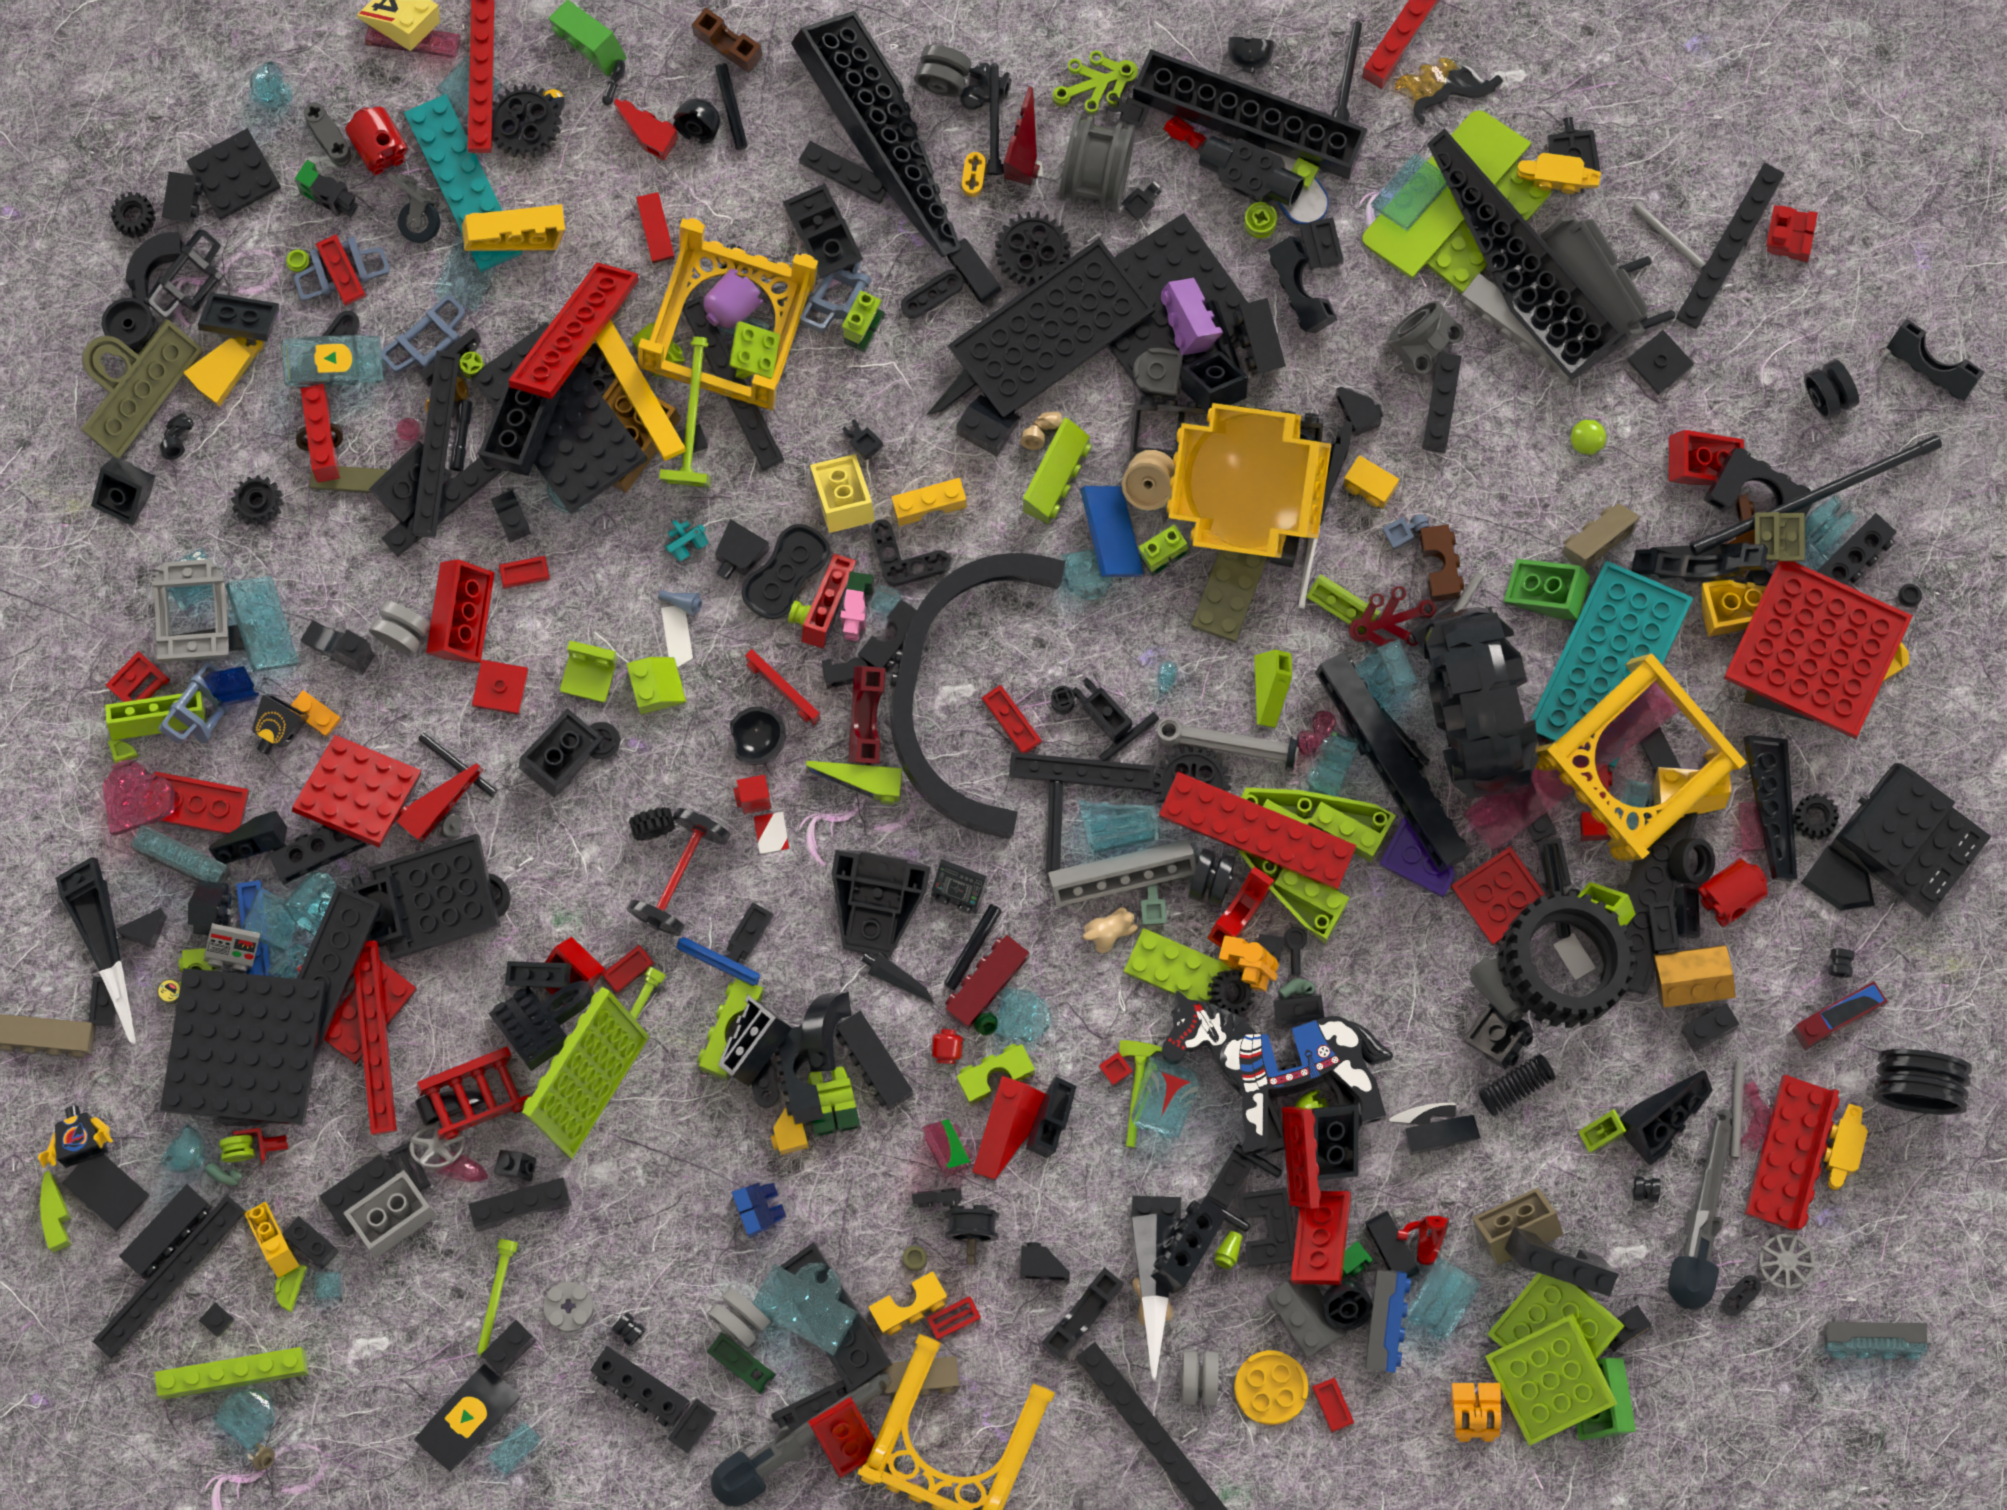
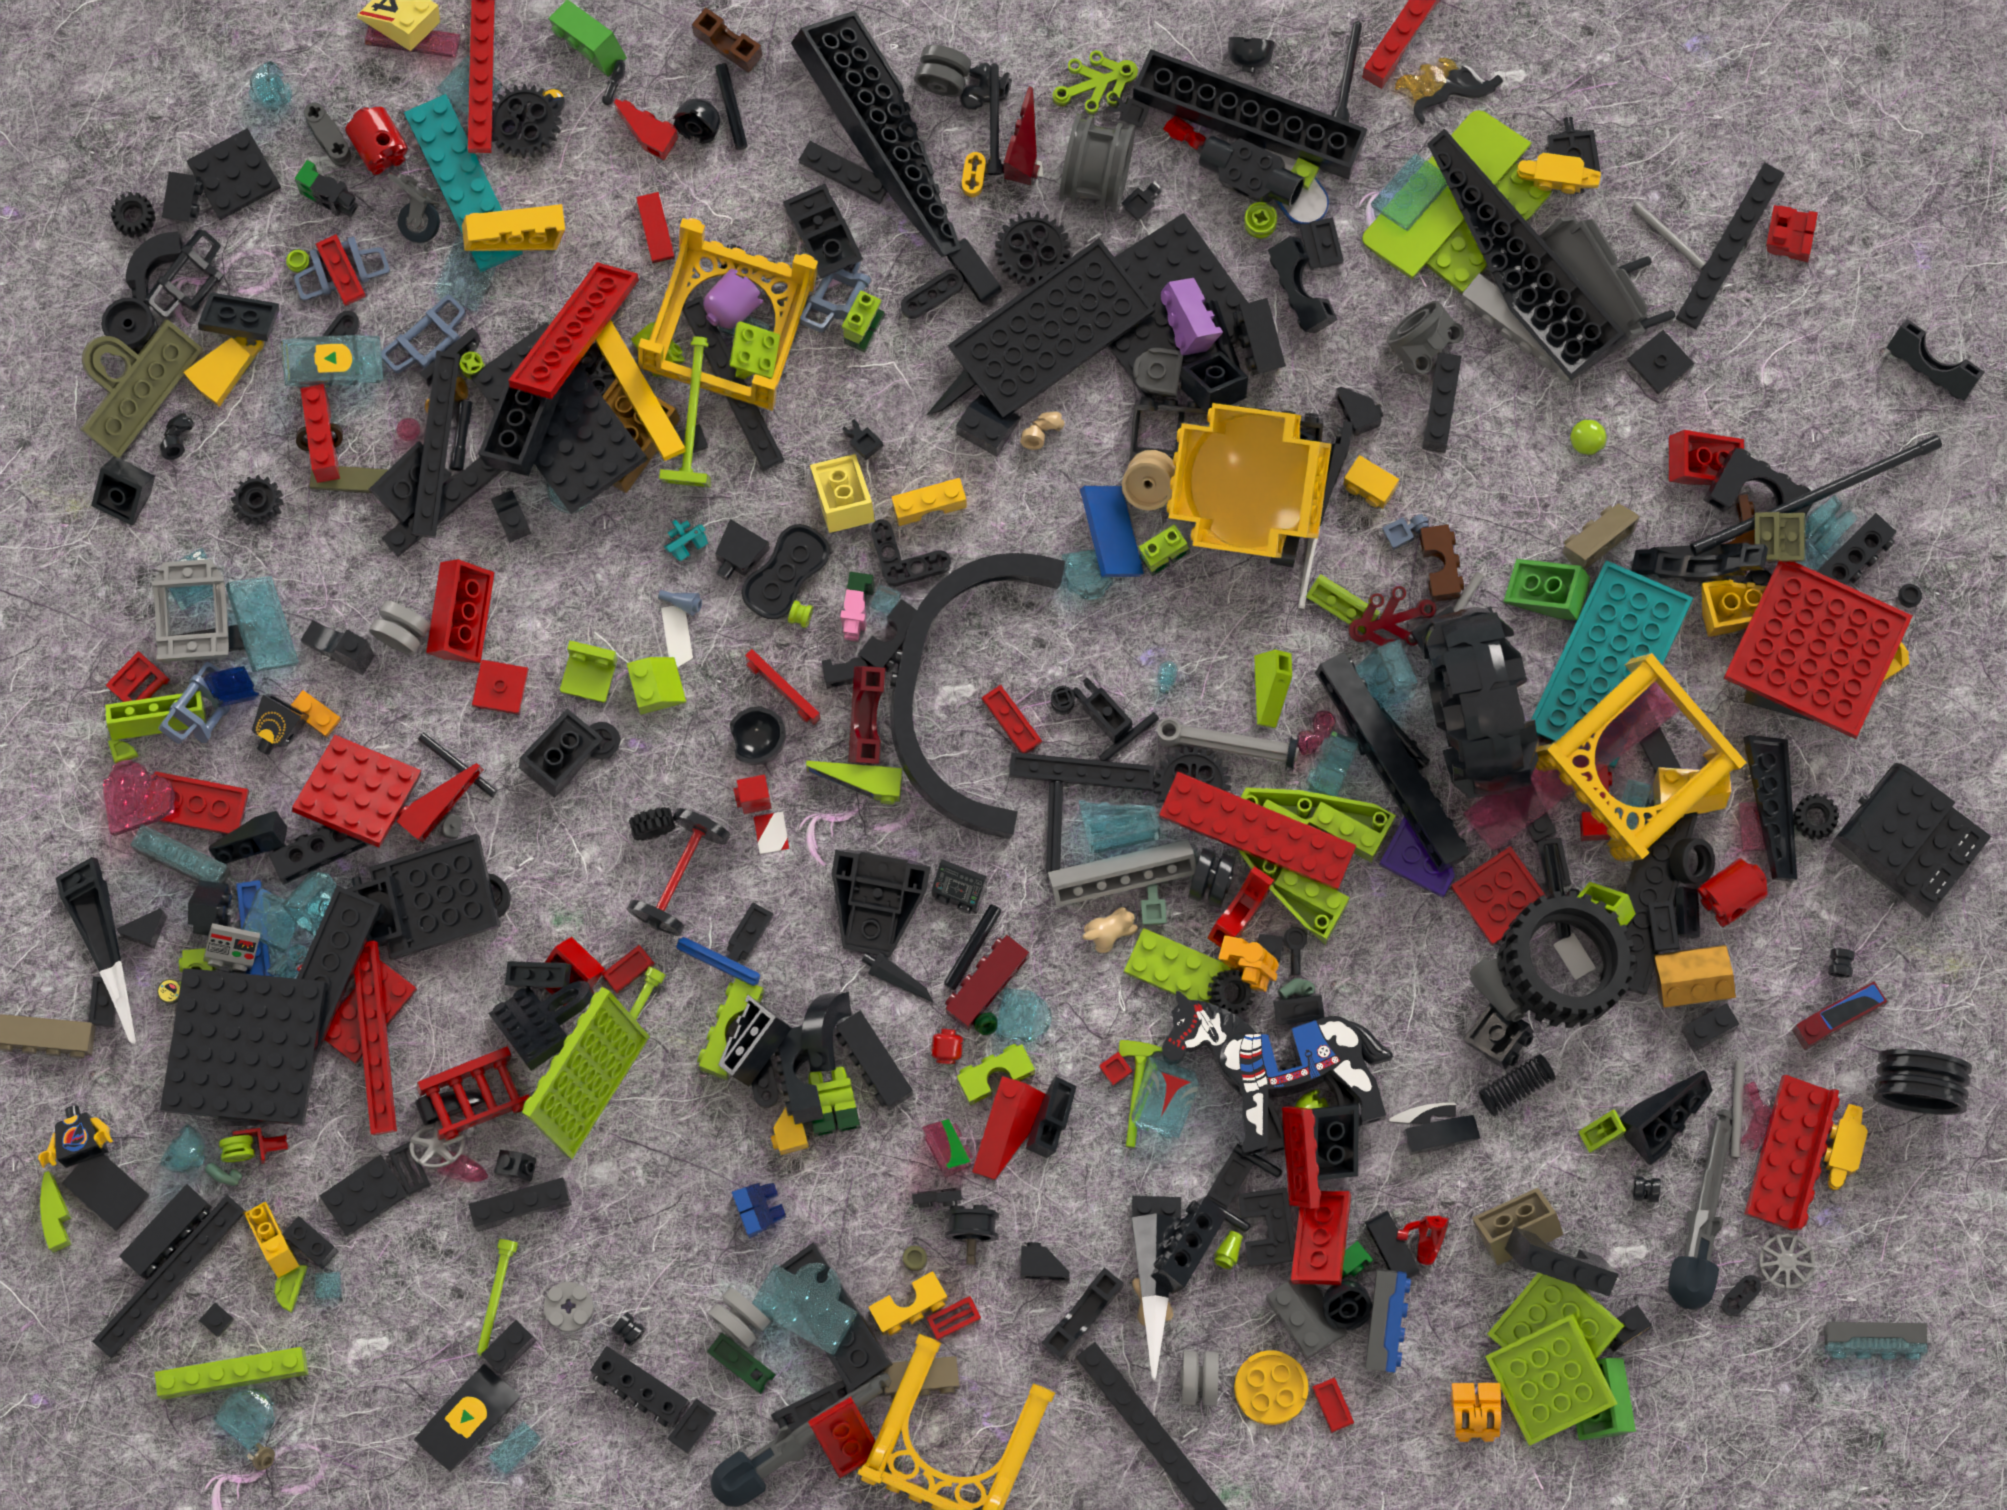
(389, 1214): light grey slope -> none
(524, 572): red tile -> none
(827, 601): red slope -> none
(1056, 472): lime slope -> none
(1228, 594): olive plate -> none
(1443, 1299): clear light blue slope -> none
(1831, 389): black wheel -> none
(1839, 881): black tile -> none

